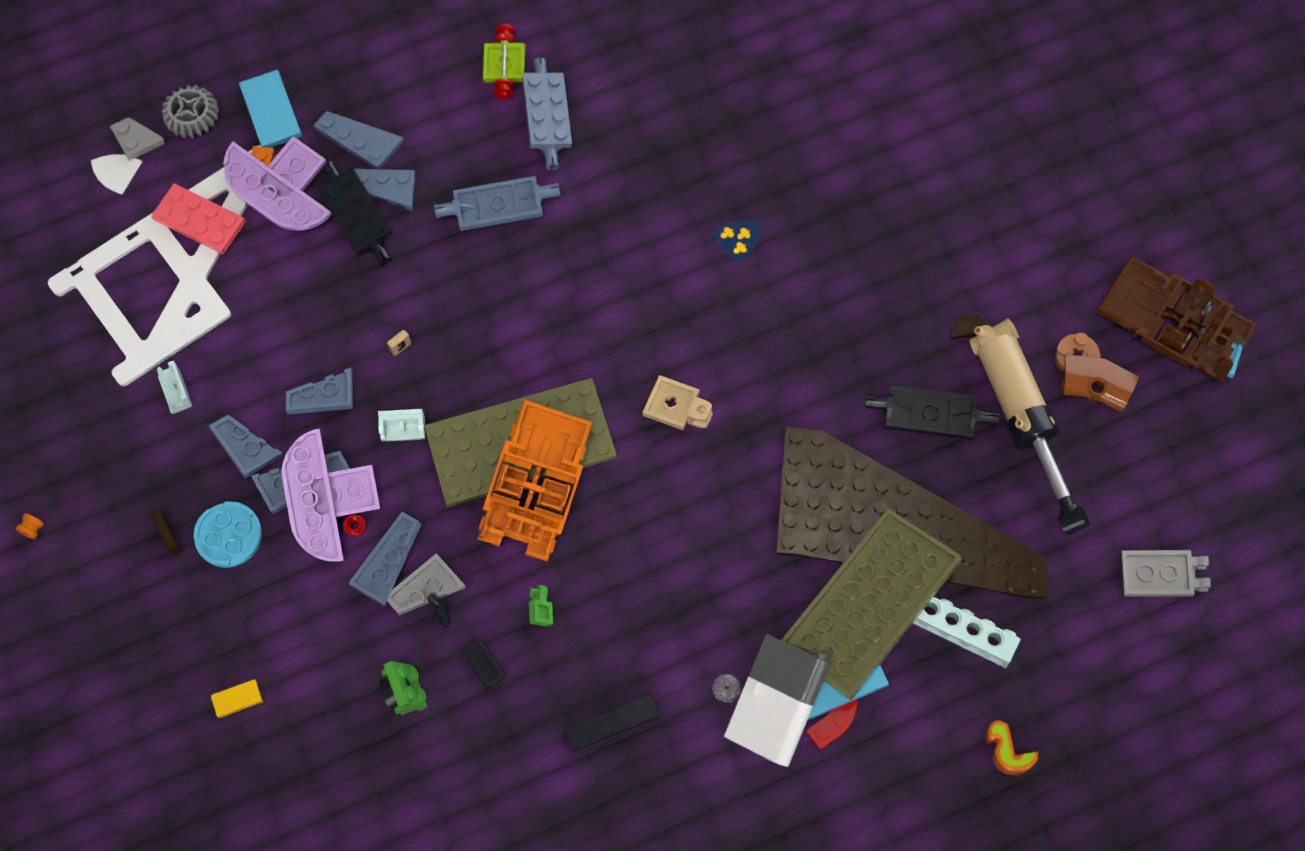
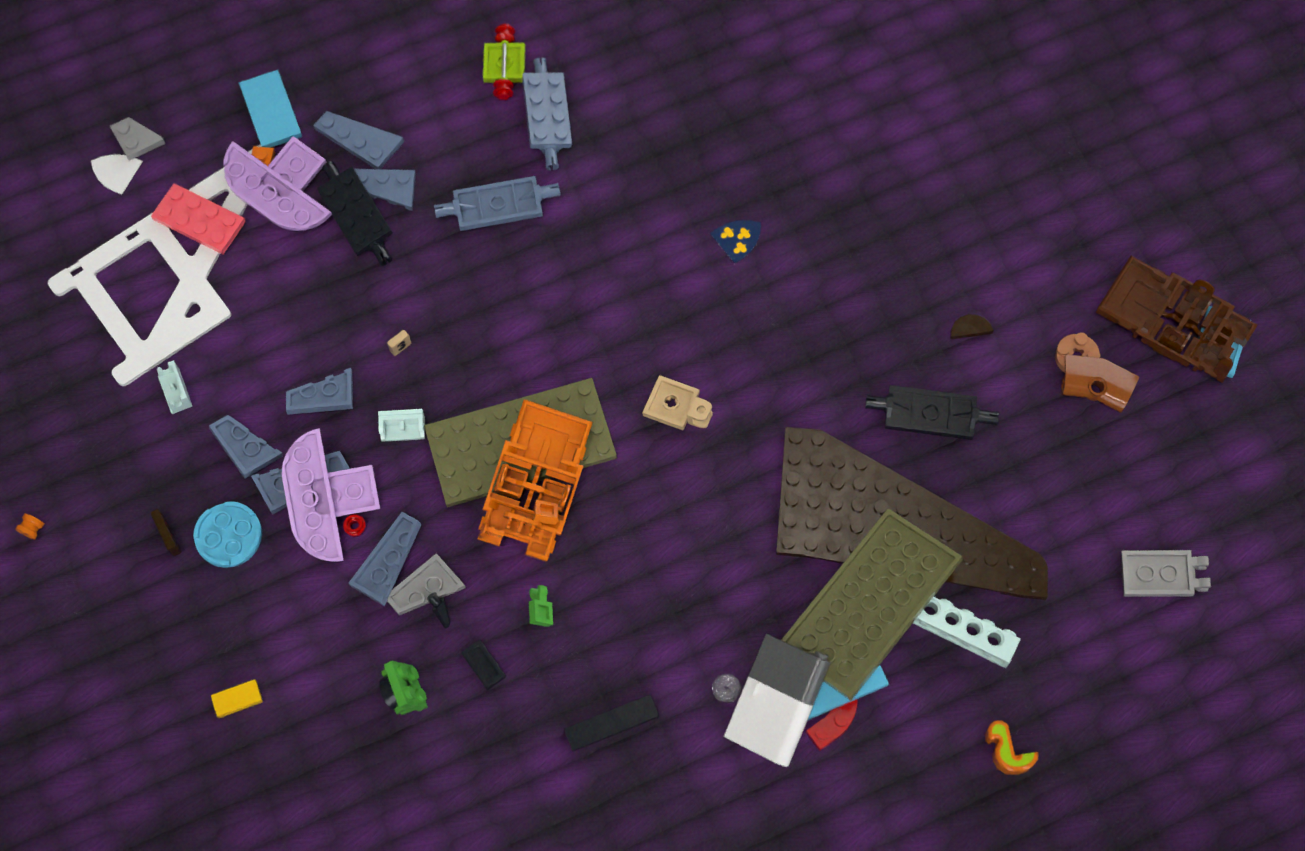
(191, 106): light grey gear -> none
(545, 512): none -> orange plate
(1025, 409): piece -> none

